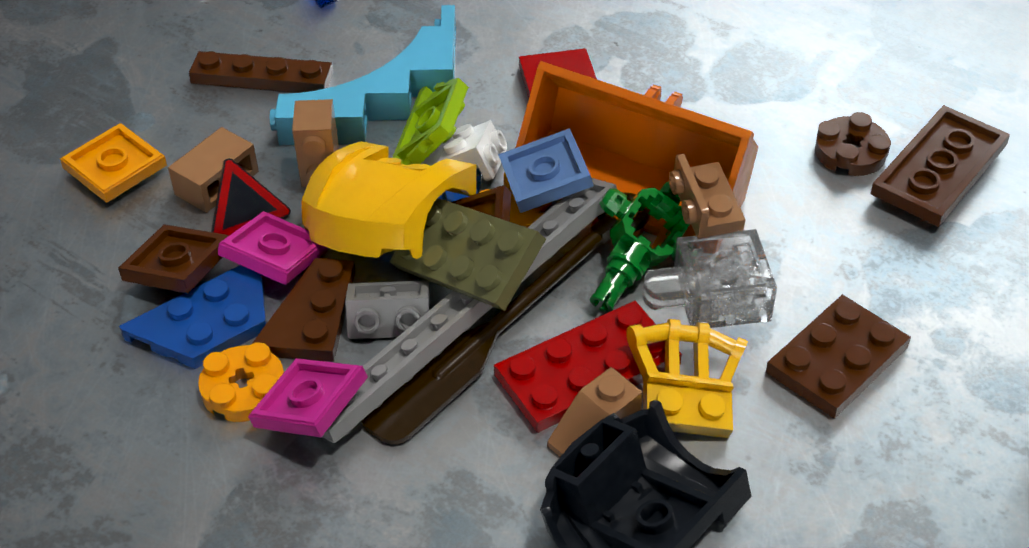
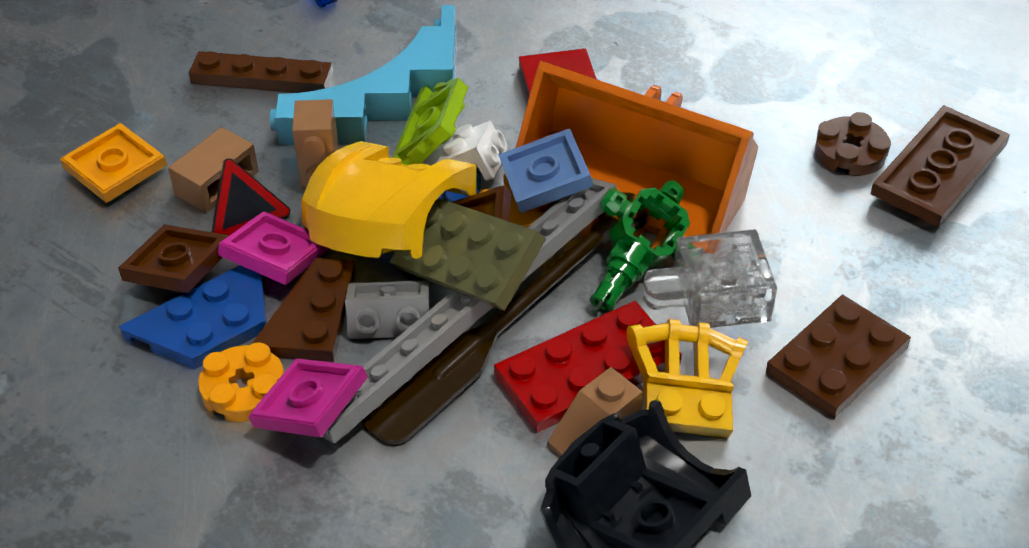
(706, 198): medium nougat bracket -> none

